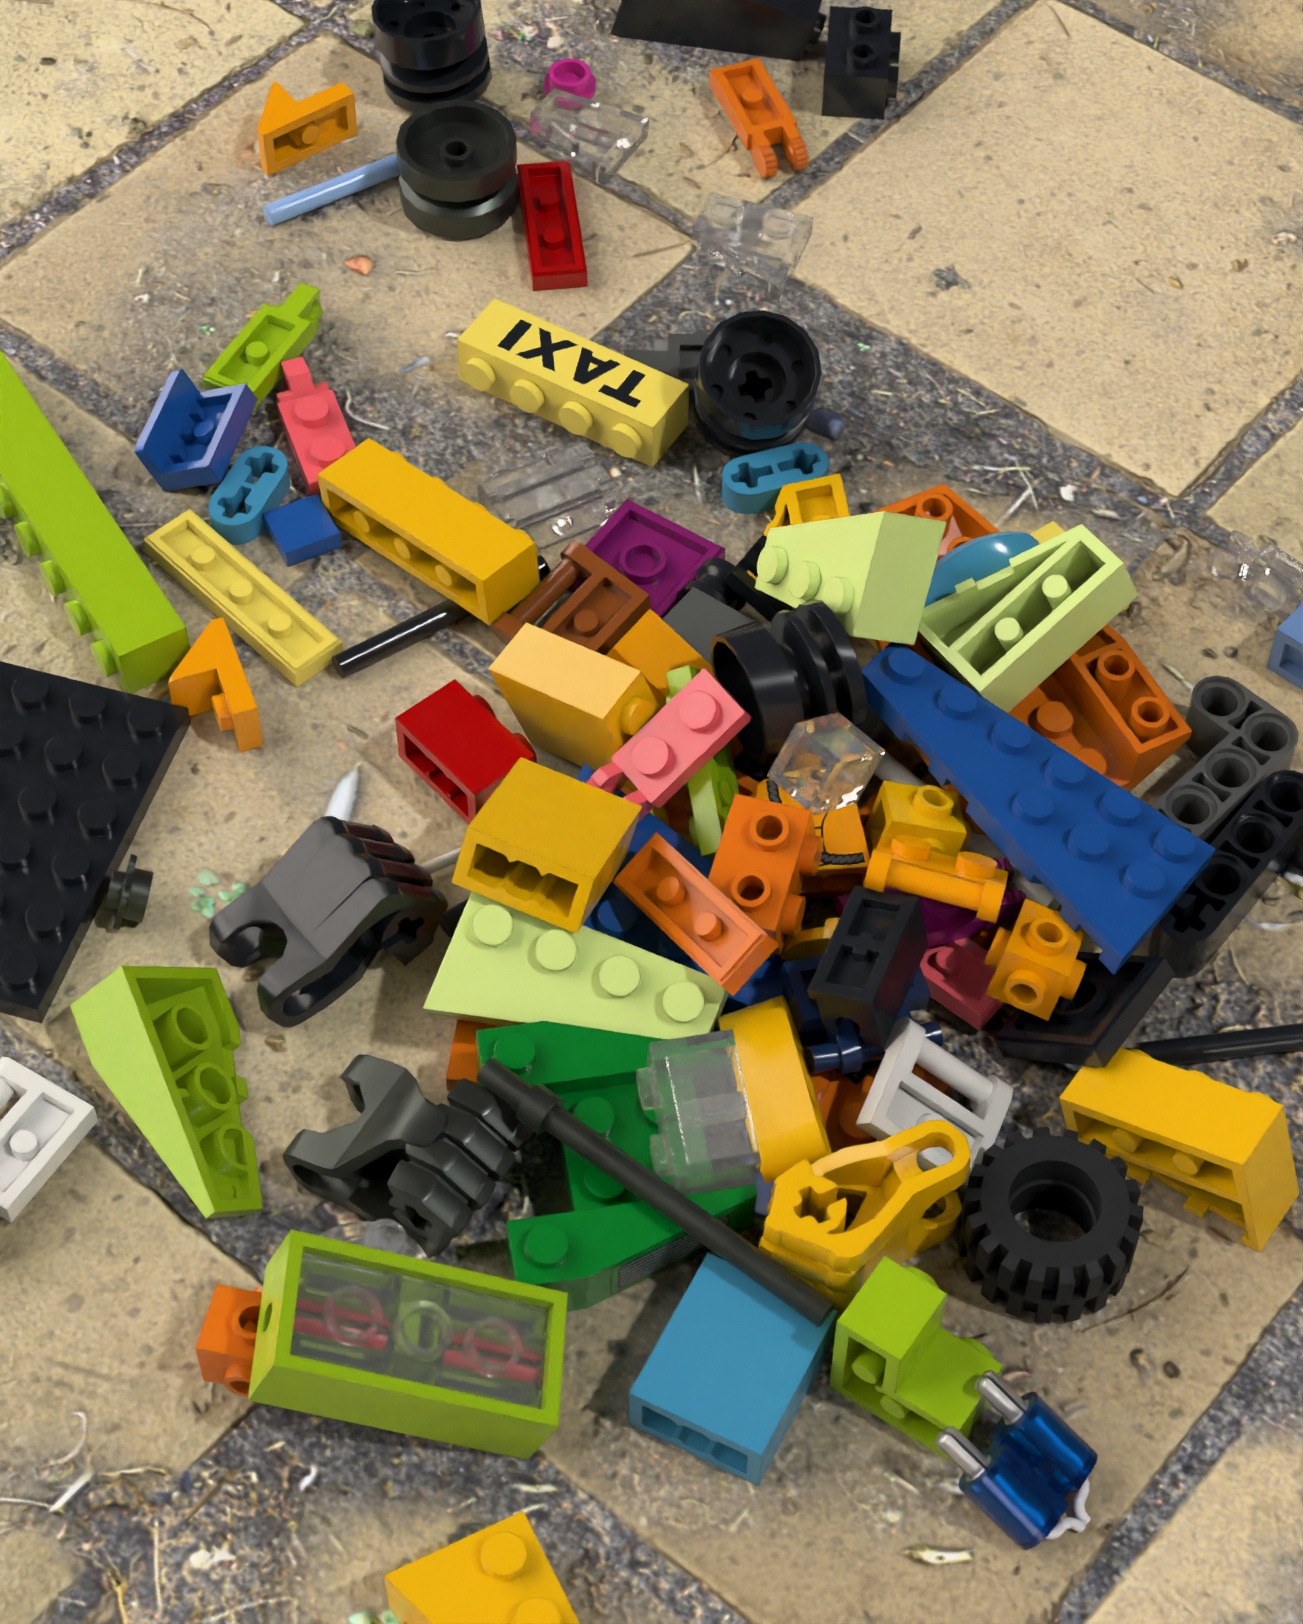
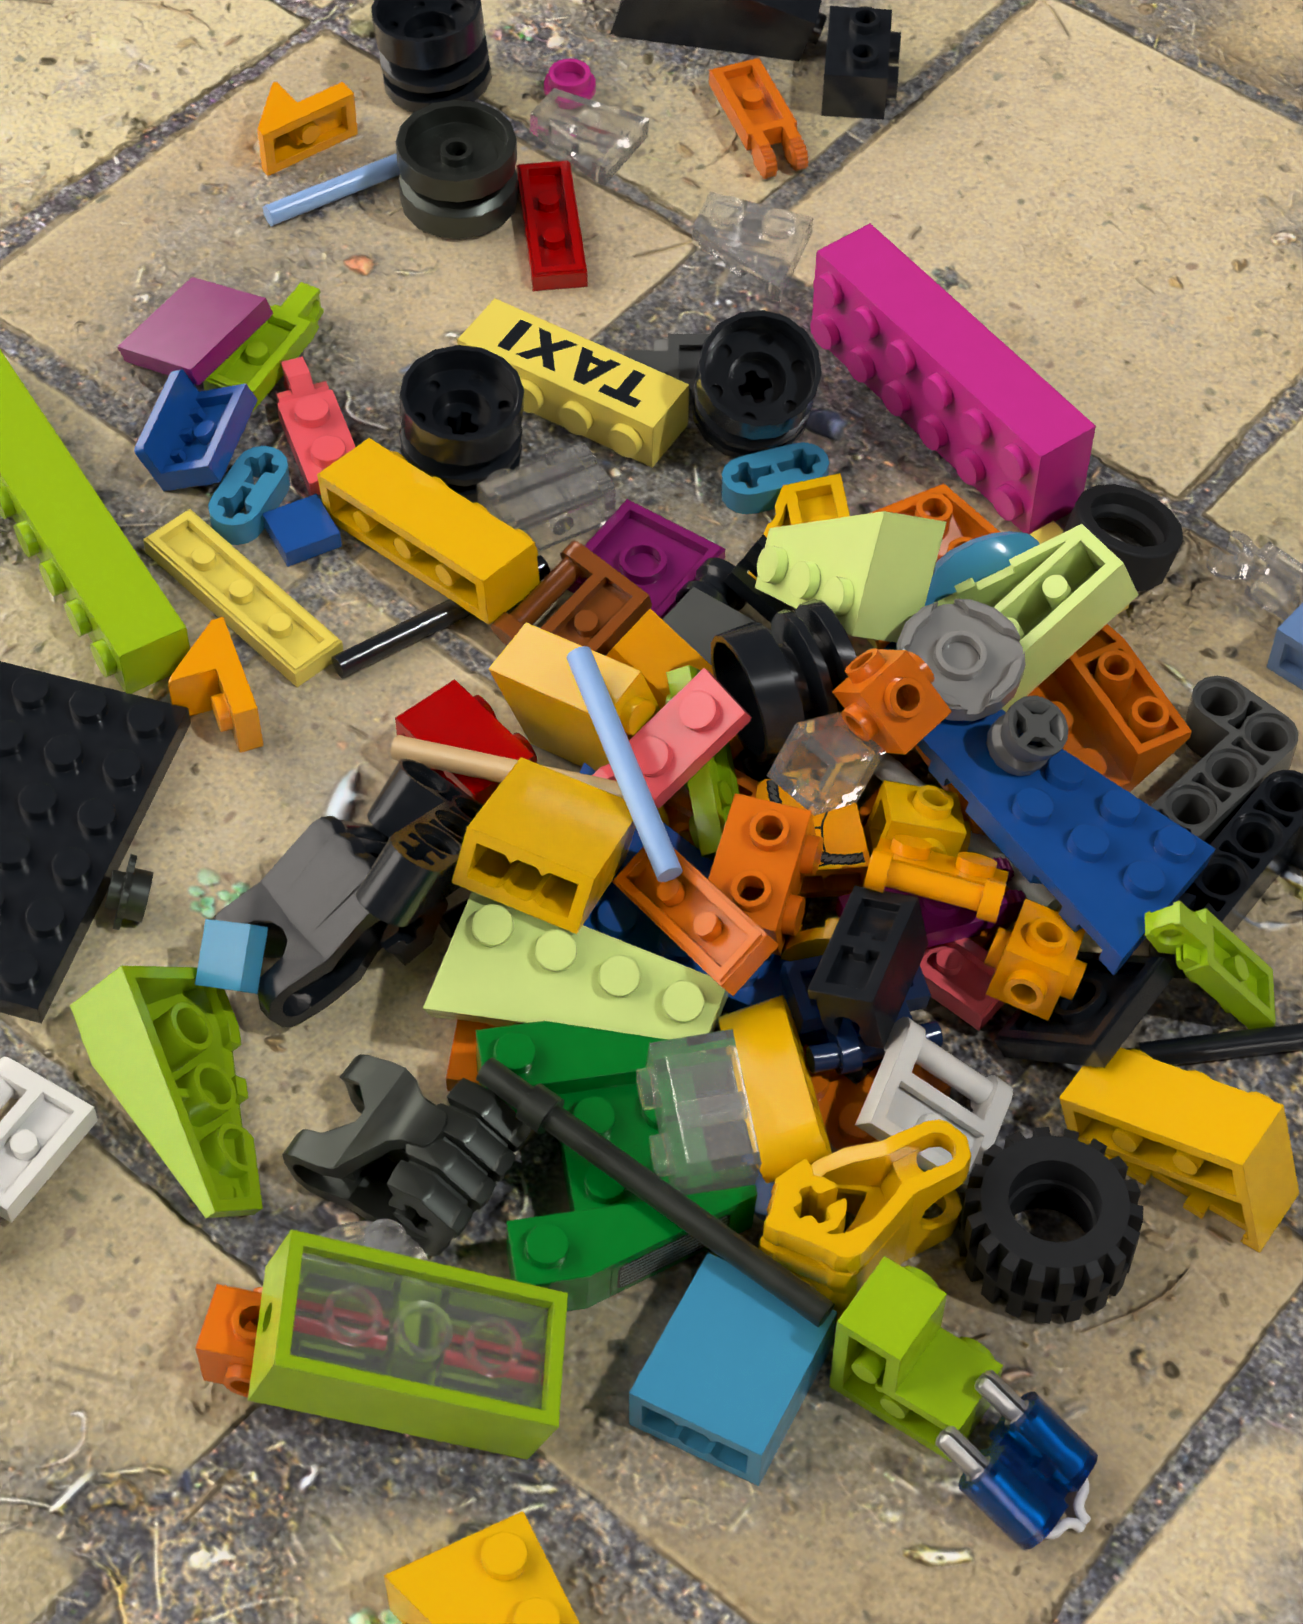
(195, 329): none -> magenta tile
(231, 956): none -> dark azure tile
(425, 833): none -> black beam
(461, 416): none -> black wheel
(476, 763): none -> tan bar
(624, 764): none -> light blue bar
(890, 699): none -> orange brick
(950, 379): none -> dark pink brick
(970, 653): none -> light grey tile
(1042, 729): none -> dark grey wheel
(1138, 517): none -> black tyre
(1215, 961): none -> lime hinge

